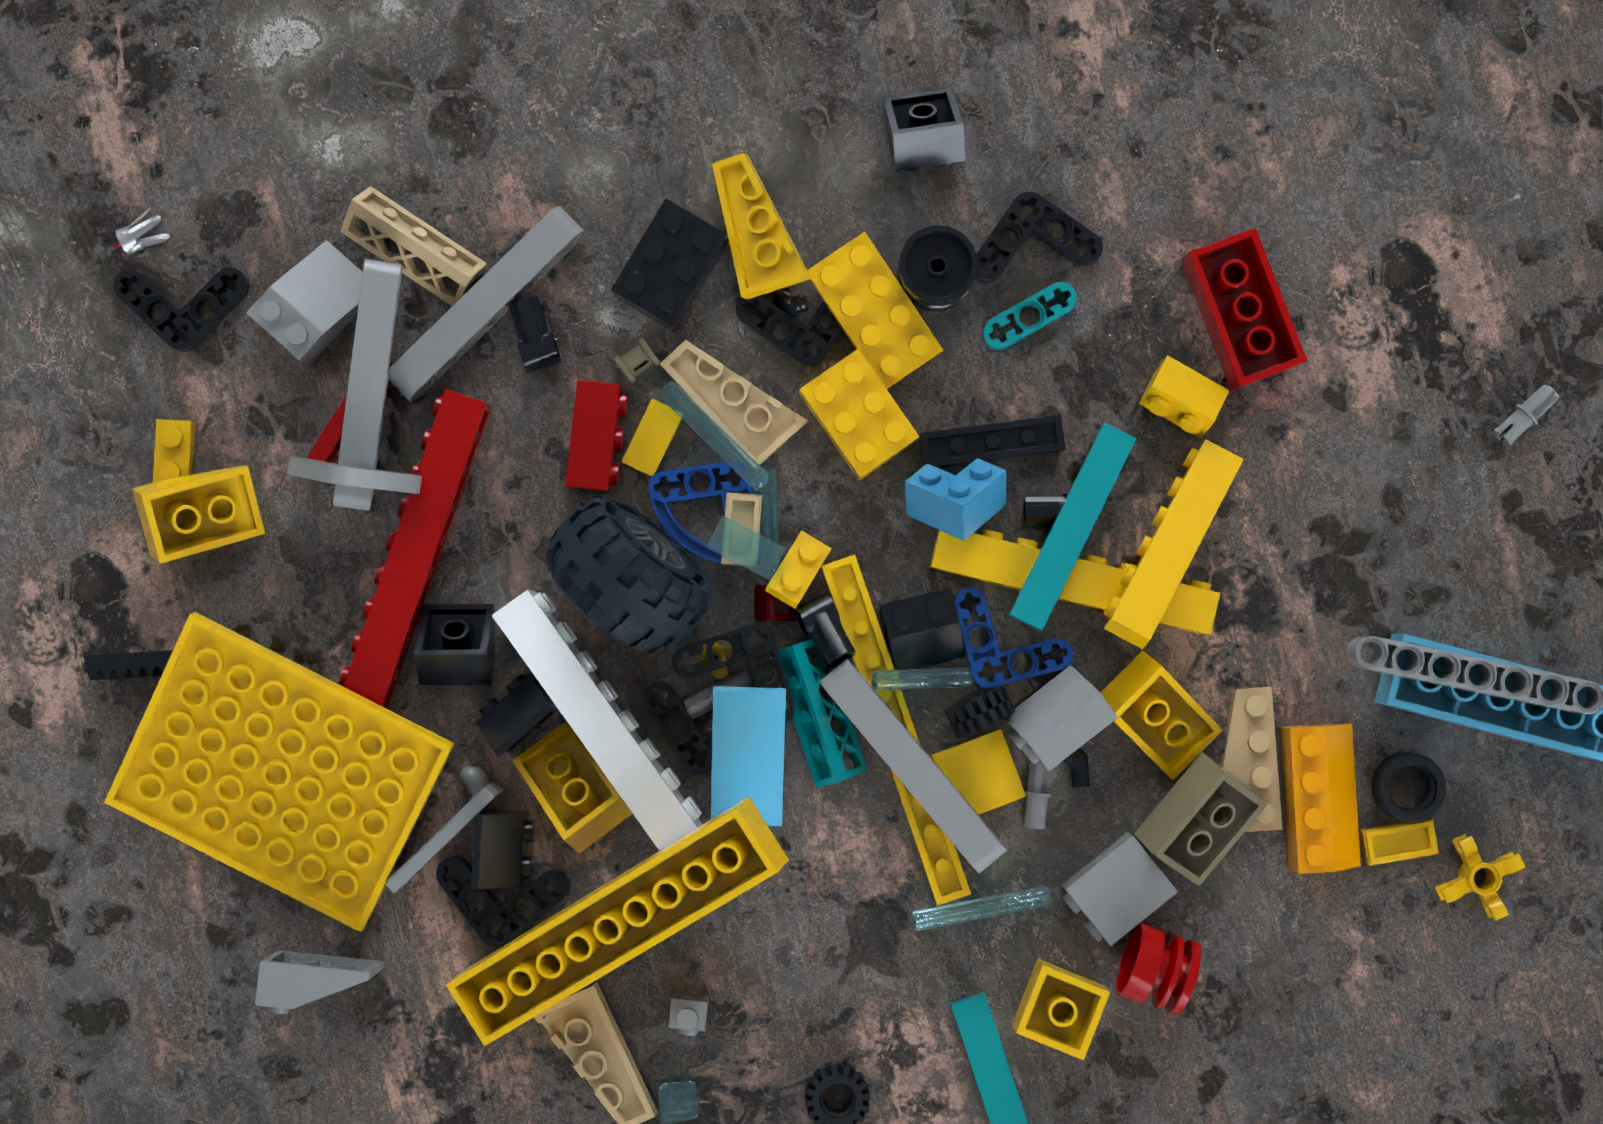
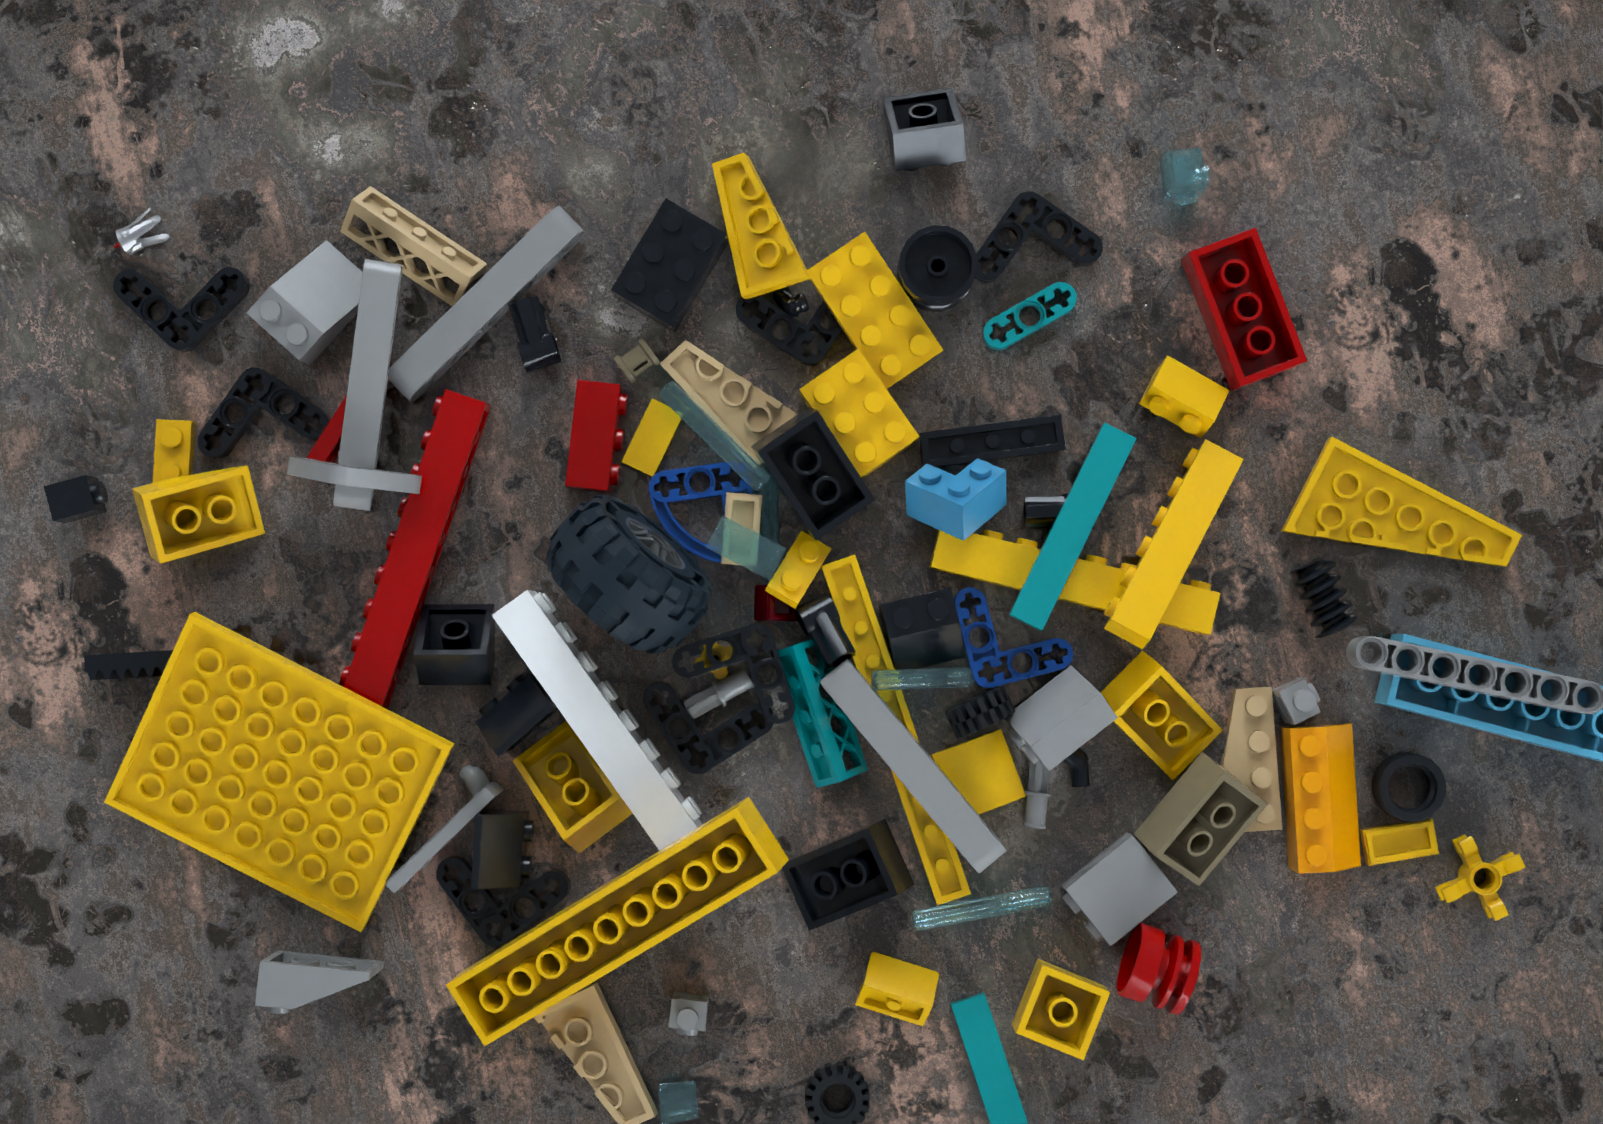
(76, 498): none -> black brick
(264, 399): none -> black beam
(748, 749): medium azure tile -> none
(813, 472): none -> black brick
(847, 875): none -> black slope
(898, 989): none -> yellow panel
(1183, 175): none -> clear light blue brick
(1296, 700): none -> light grey brick
(1324, 597): none -> black piece
(1377, 506): none -> yellow wing
(1526, 415): light grey axle -> none

